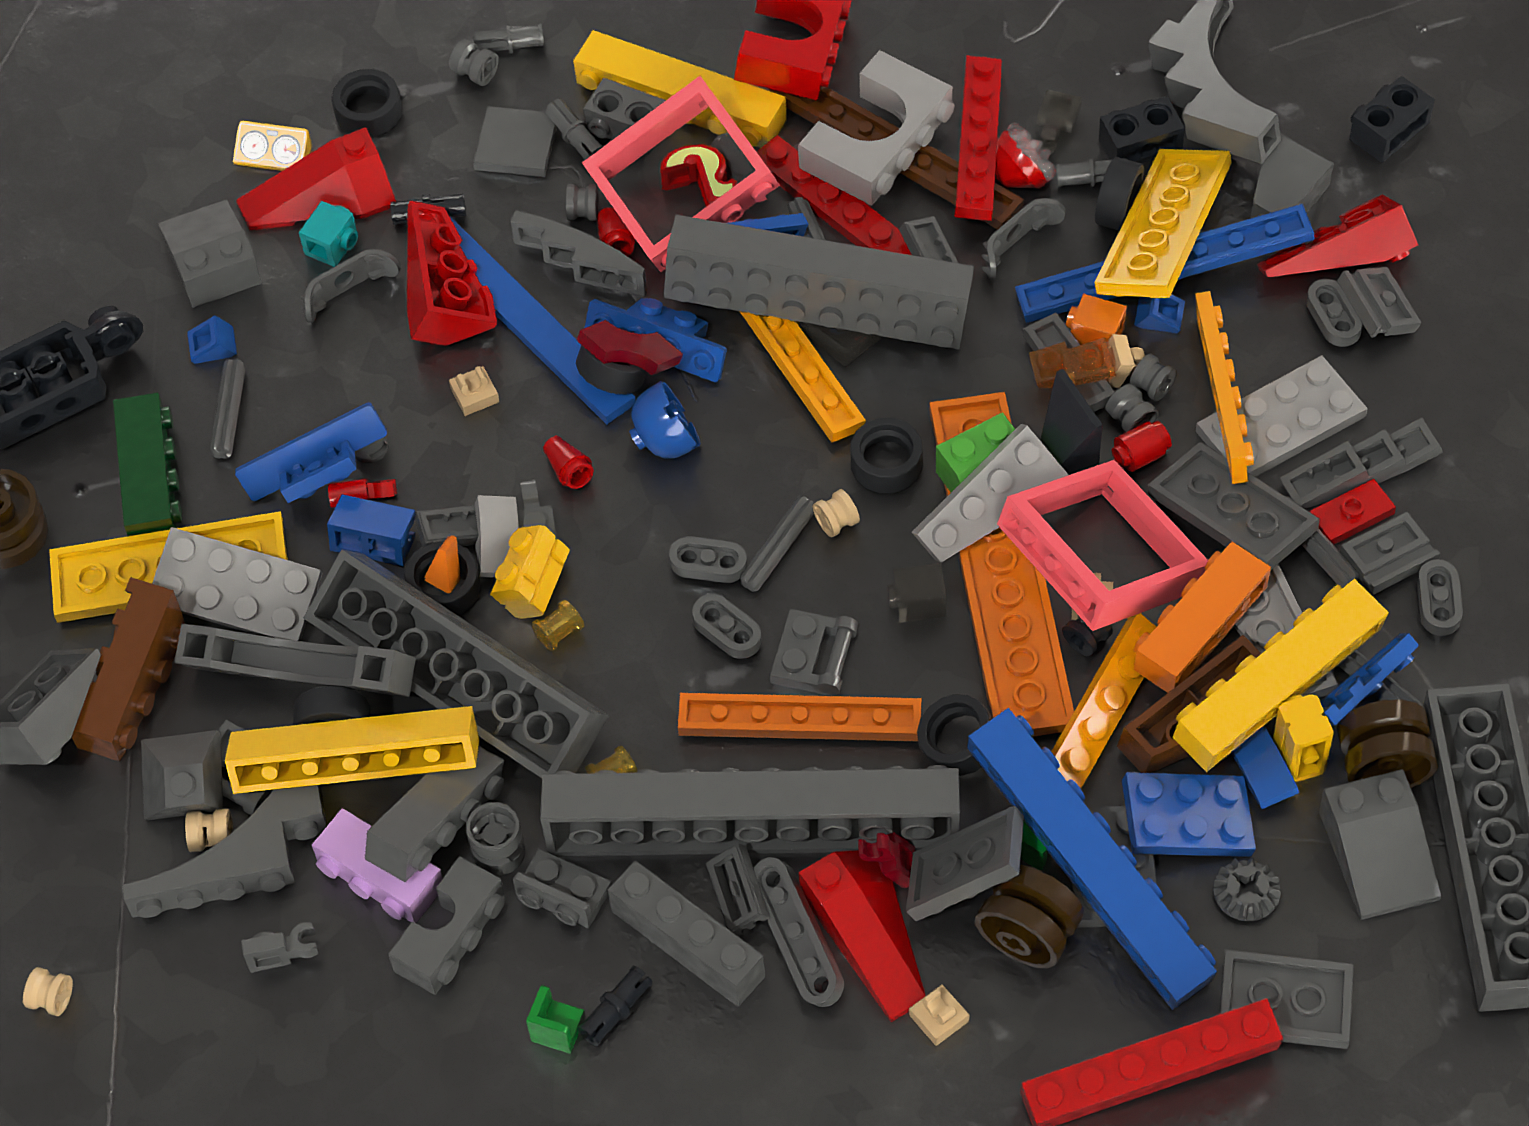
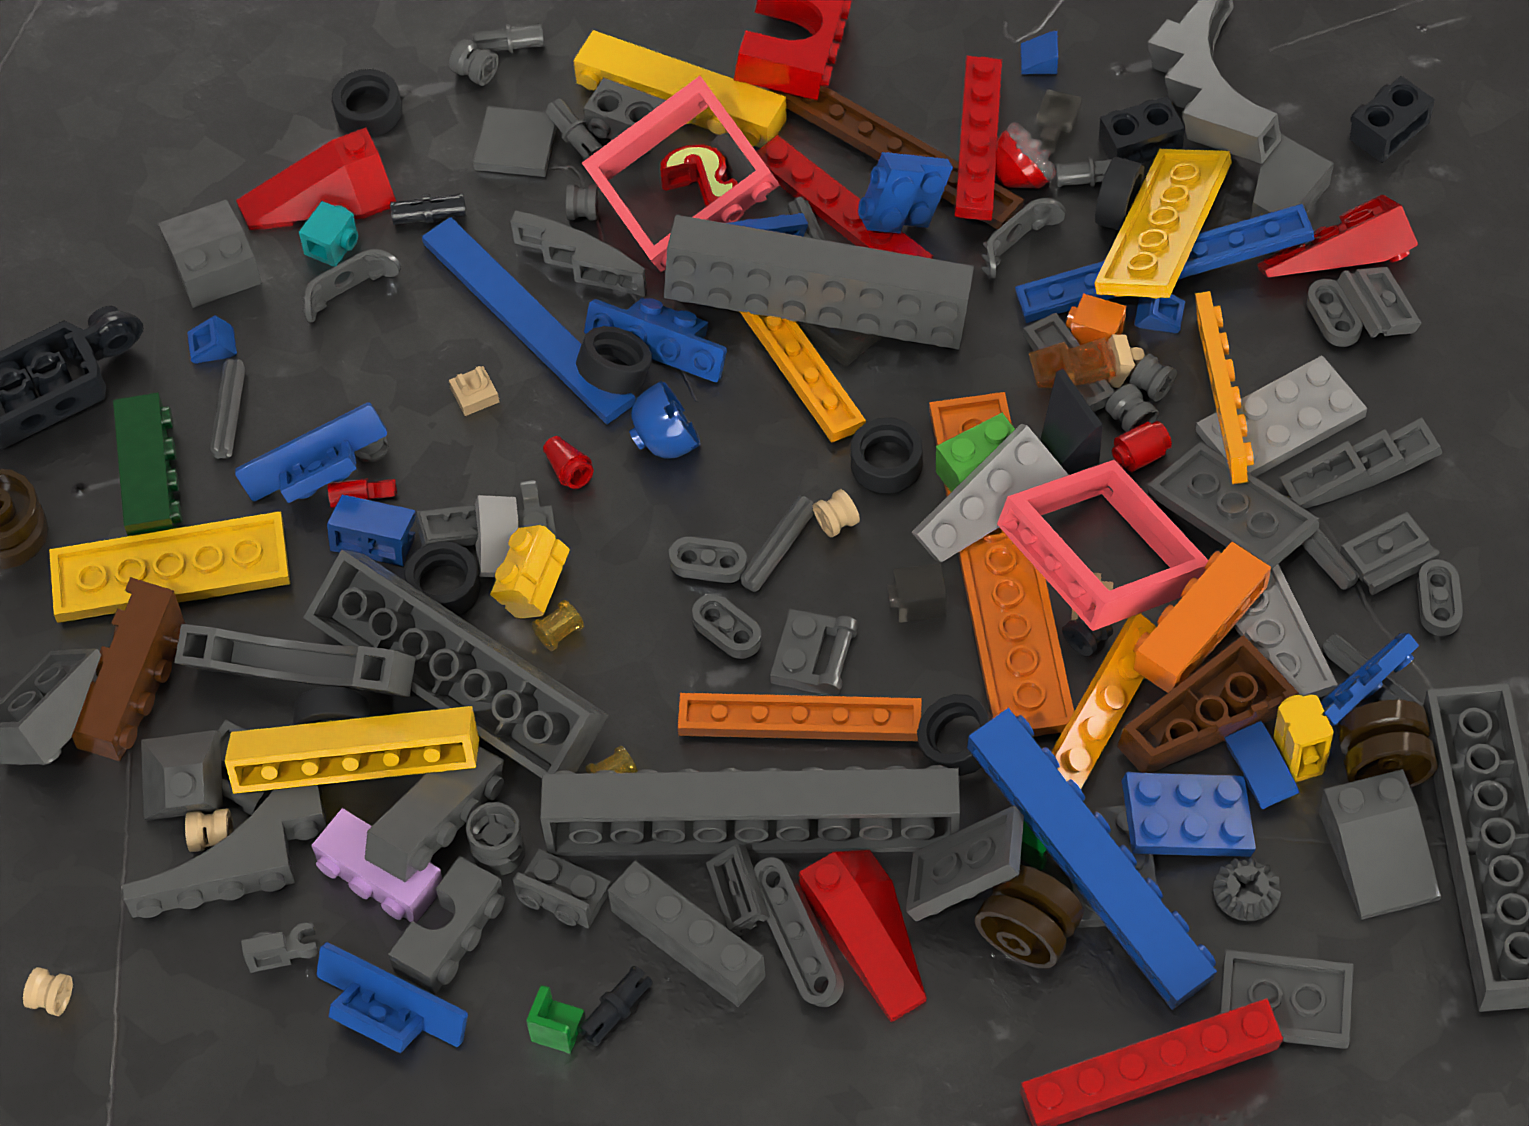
(237, 585): light grey plate -> none
(270, 145): slope -> none
(384, 1004): none -> blue bracket
(442, 286): red wedge -> none
(445, 567): orange slope -> none
(613, 344): dark red tile -> none
(614, 231): red cone -> none
(870, 167): light grey arch -> none
(892, 854): dark red plate -> none
(903, 191): none -> blue plate
(926, 239): dark grey plate -> none
(939, 1015): tan tile -> none
(1040, 54): none -> blue slope
(1285, 669): yellow brick -> none
(1353, 511): red plate -> none

